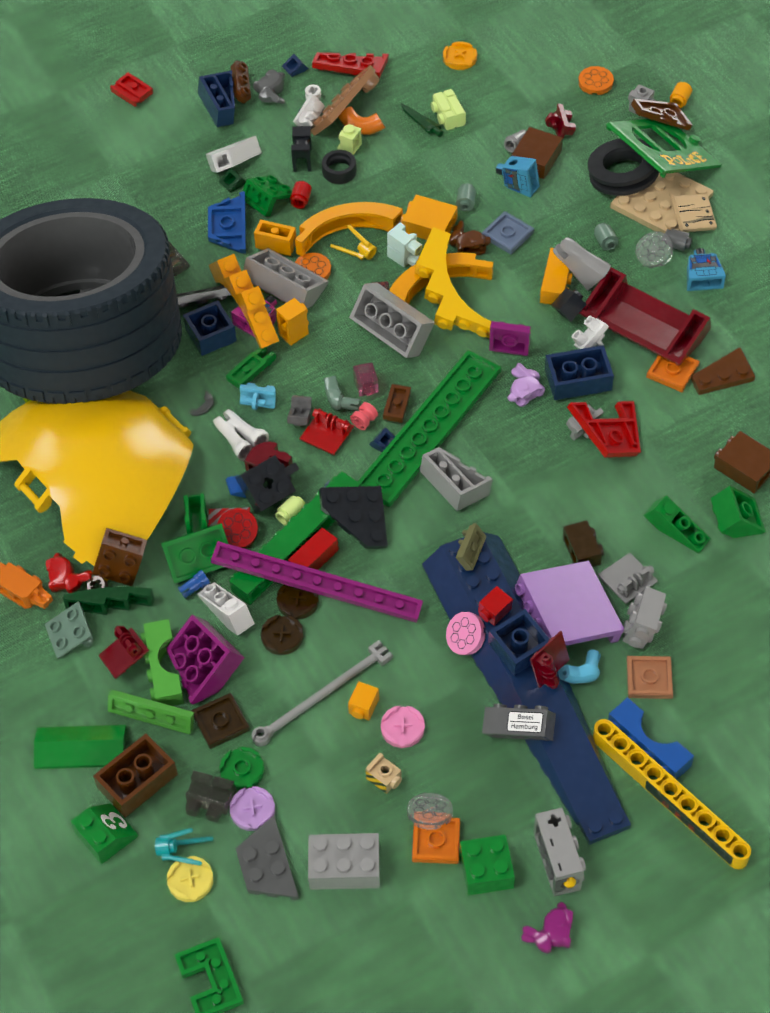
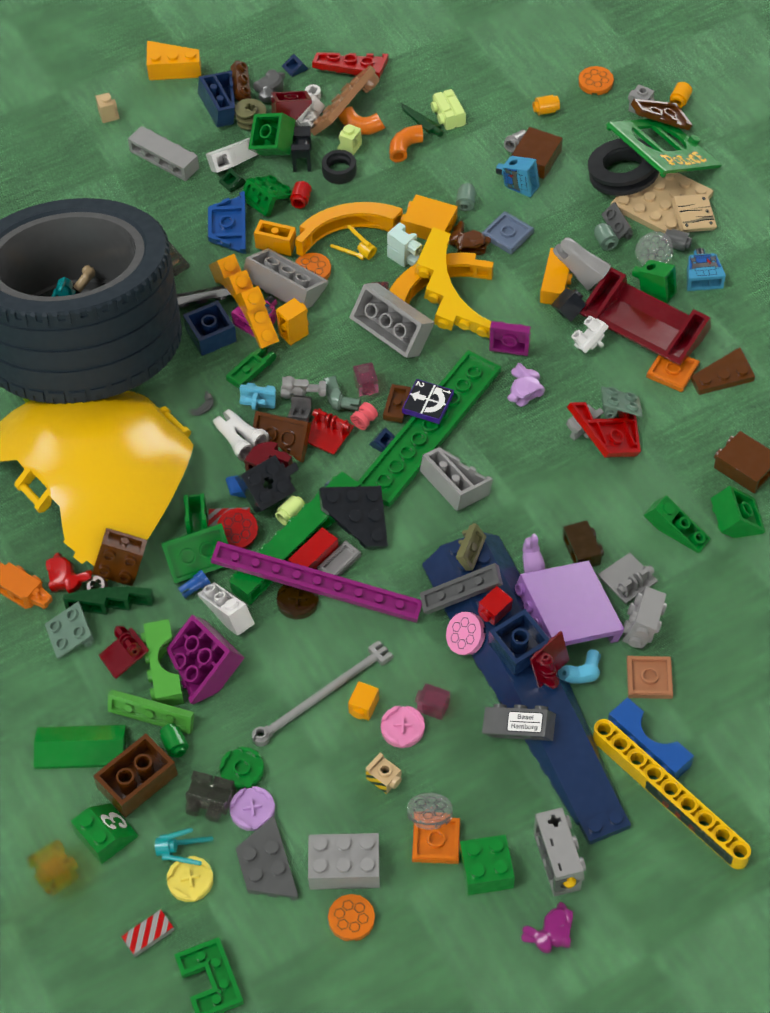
(53, 867): none -> clear yellow brick
(63, 288): none -> teal plant
(86, 277): none -> tan arm
(107, 108): none -> tan brick
(131, 89): red plate -> none
(147, 933): none -> tile
(163, 153): none -> light grey brick
(172, 61): none -> light orange wedge
(173, 740): none -> green brick
(220, 720): dark brown tile -> none
(245, 112): none -> olive piece
(272, 134): none -> green brick
(282, 634): dark brown tile -> none
(289, 433): none -> reddish brown wing
(290, 103): none -> dark red slope
(299, 387): none -> light grey piece
(340, 559): none -> light grey tile
(351, 917): none -> orange tile
(403, 140): none -> orange cylinder
(428, 401): none -> tile
(433, 701): none -> clear pink brick
(459, 56): light orange tile -> none
(461, 588): none -> dark grey plate
(531, 555): none -> lavender animal
(546, 104): none -> light orange brick
(561, 121): dark red hips -> none
(579, 372): dark blue brick -> none
(616, 400): none -> sand green hinge
(617, 221): none -> dark grey hinge
(657, 279): none -> green torso

